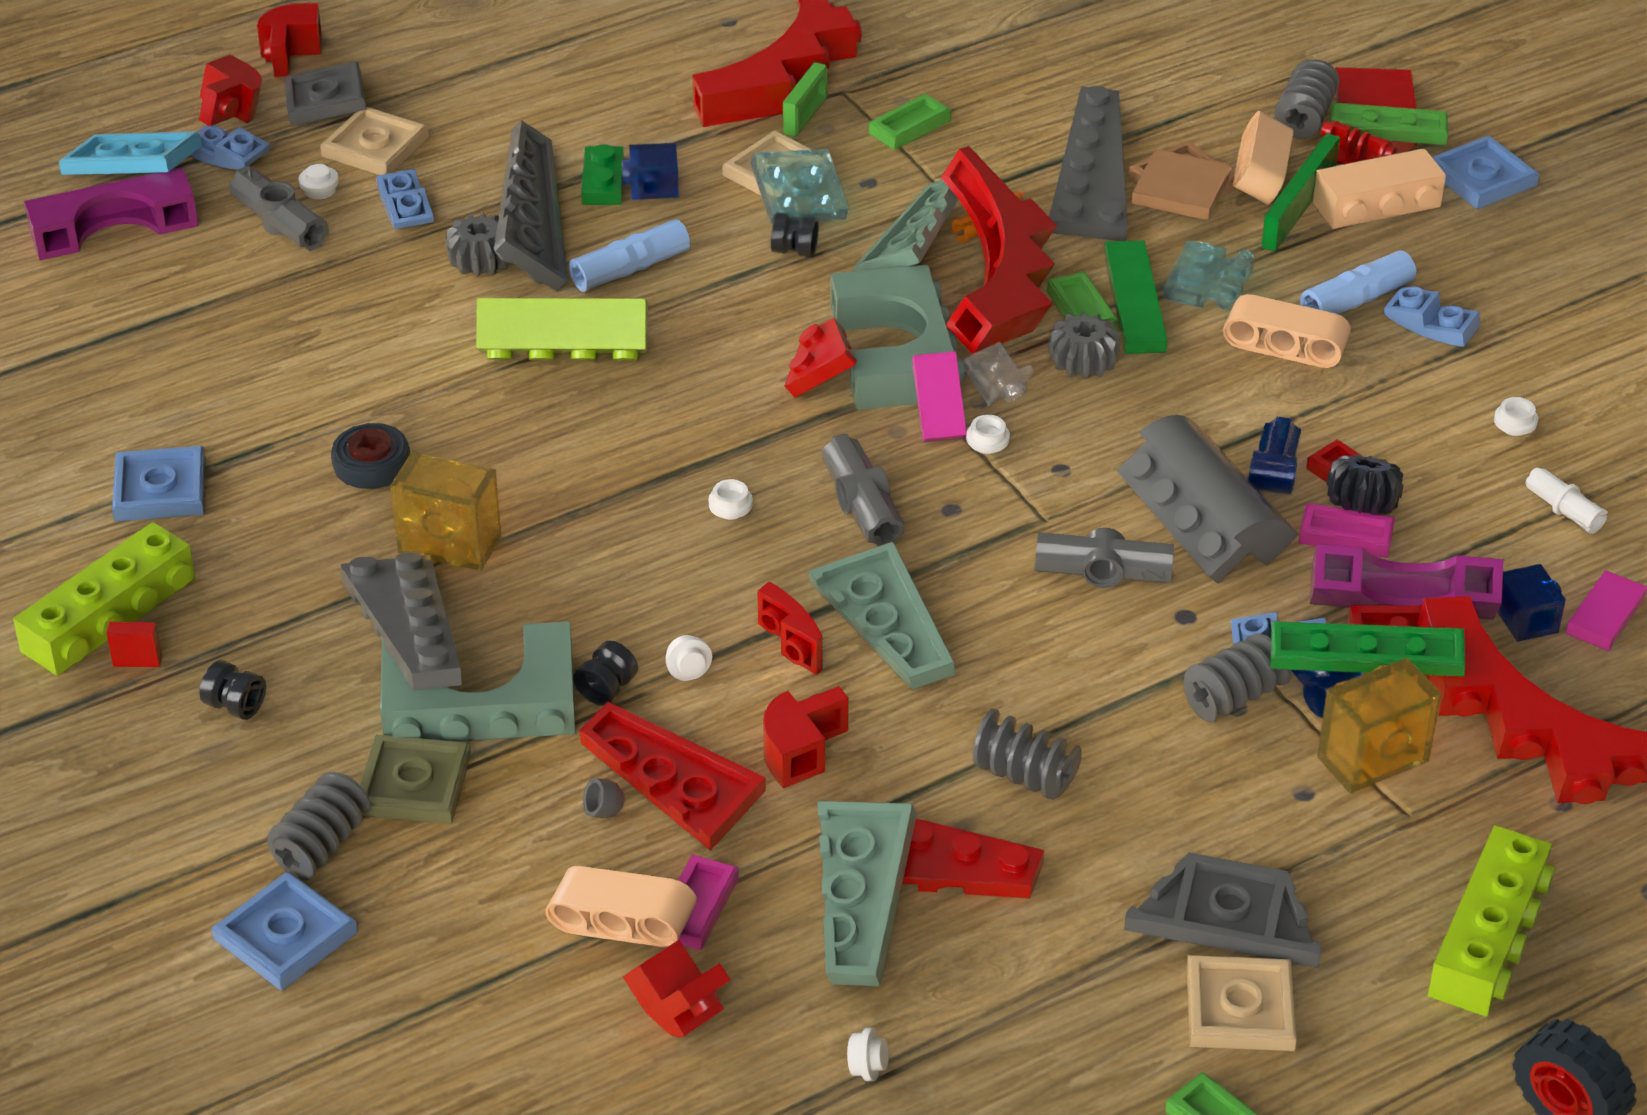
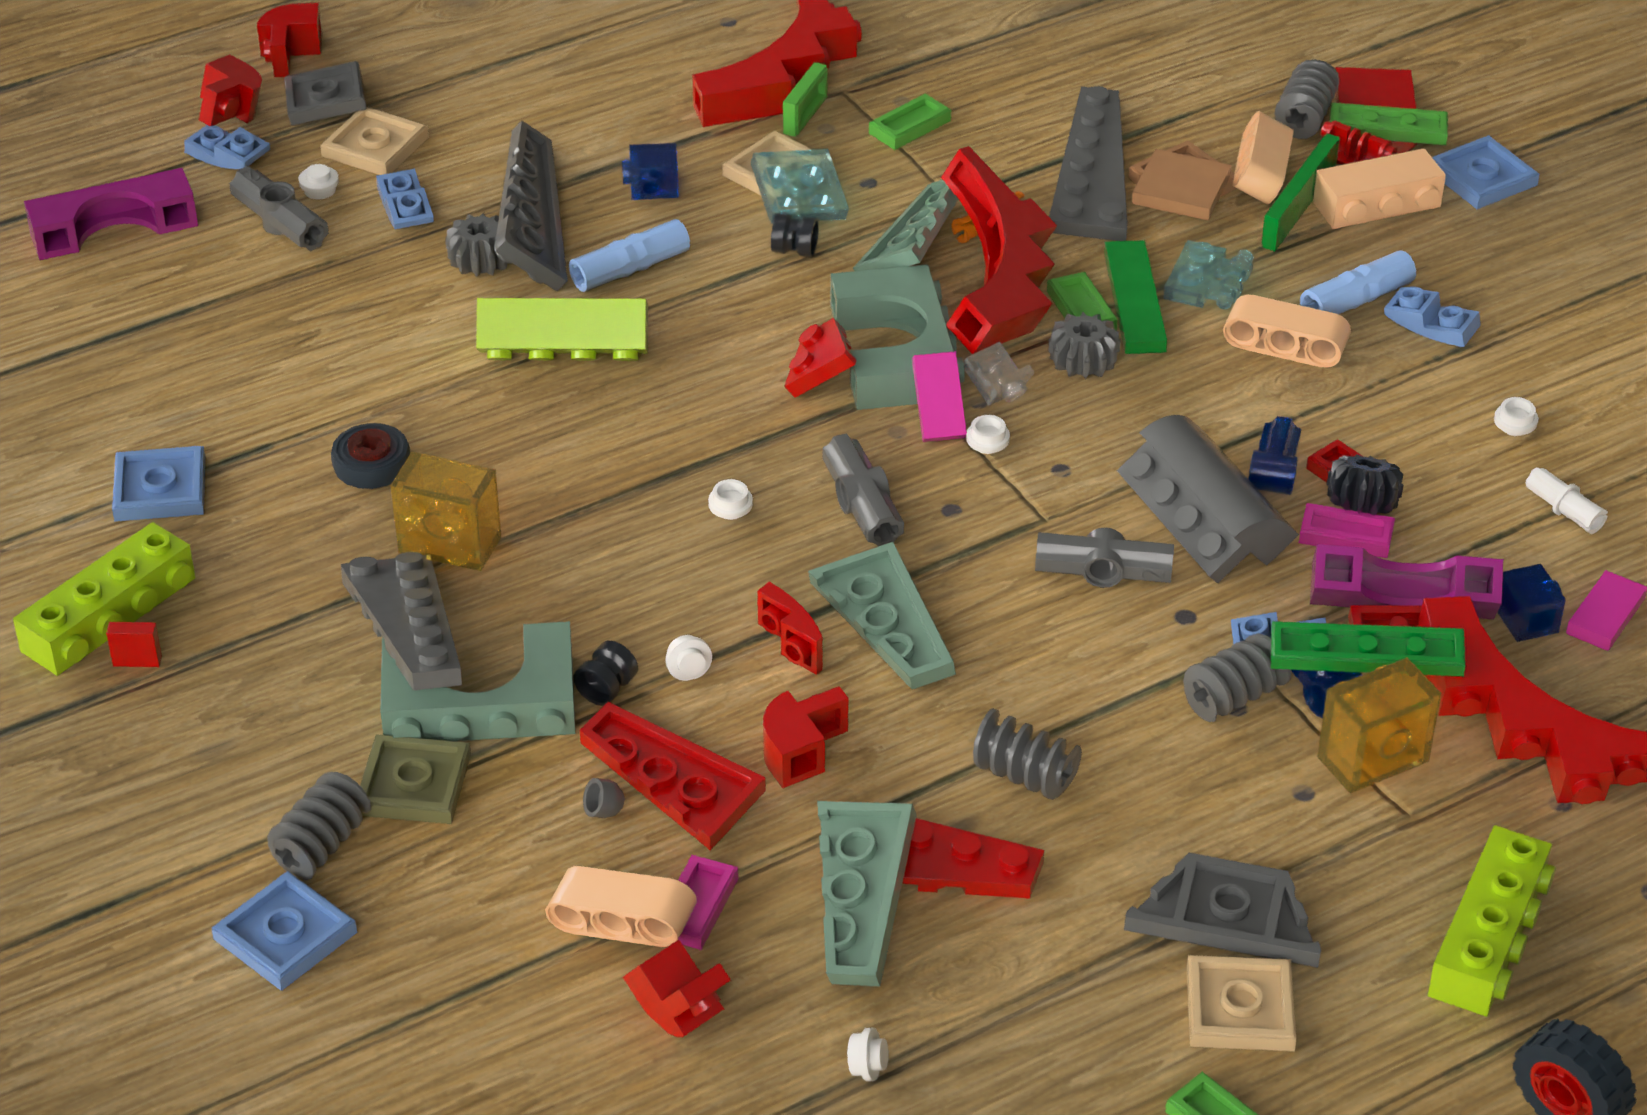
(130, 153): medium azure tile -> none
(231, 689): black wheel -> none
(602, 175): green plate -> none

